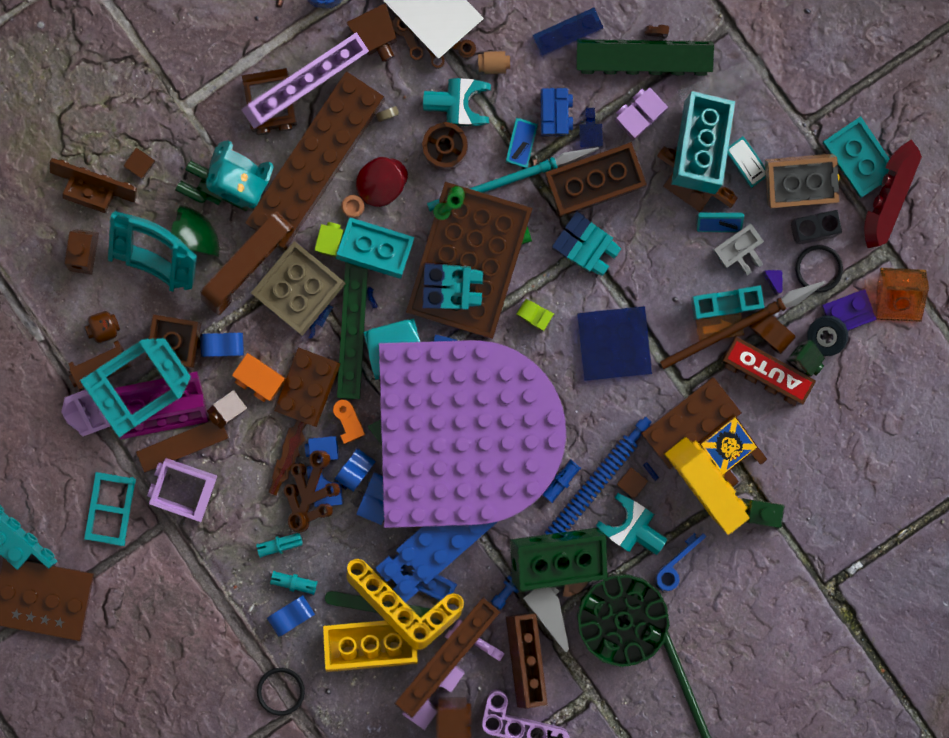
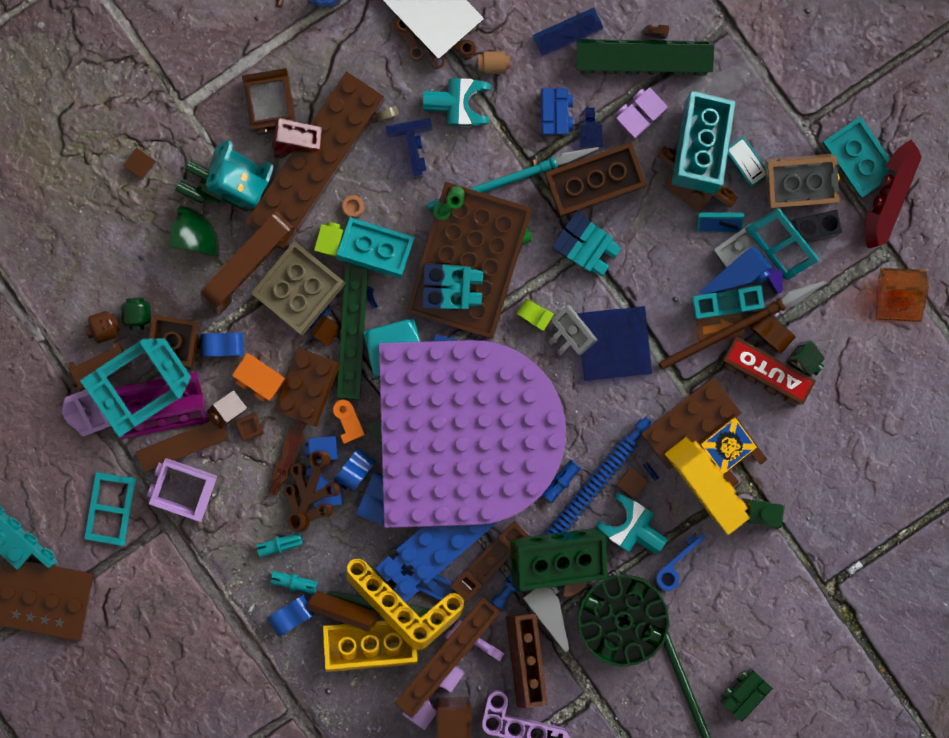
(81, 251): reddish brown torso -> none
(89, 187): reddish brown bracket -> none
(121, 238): teal wedge -> none
(136, 313): none -> dark green head
(249, 427): none -> reddish brown tile
(294, 135): none -> bracket
(301, 697): black tyre -> none
(305, 80): lavender brick -> none
(325, 330): none -> reddish brown tile
(343, 611): none -> reddish brown tile
(375, 31): reddish brown torso -> none
(381, 181): dark red piece -> none
(414, 142): none -> clear blue bracket
(440, 134): reddish brown brick -> none
(488, 562): none -> reddish brown slope
(521, 143): slope -> none
(573, 330): none -> light grey hinge
(745, 270): none -> blue slope
(745, 694): none -> dark green brick
(794, 236): none -> teal window
(819, 247): black tyre -> none
(835, 327): black bush -> none
(851, 310): dark purple plate -> none

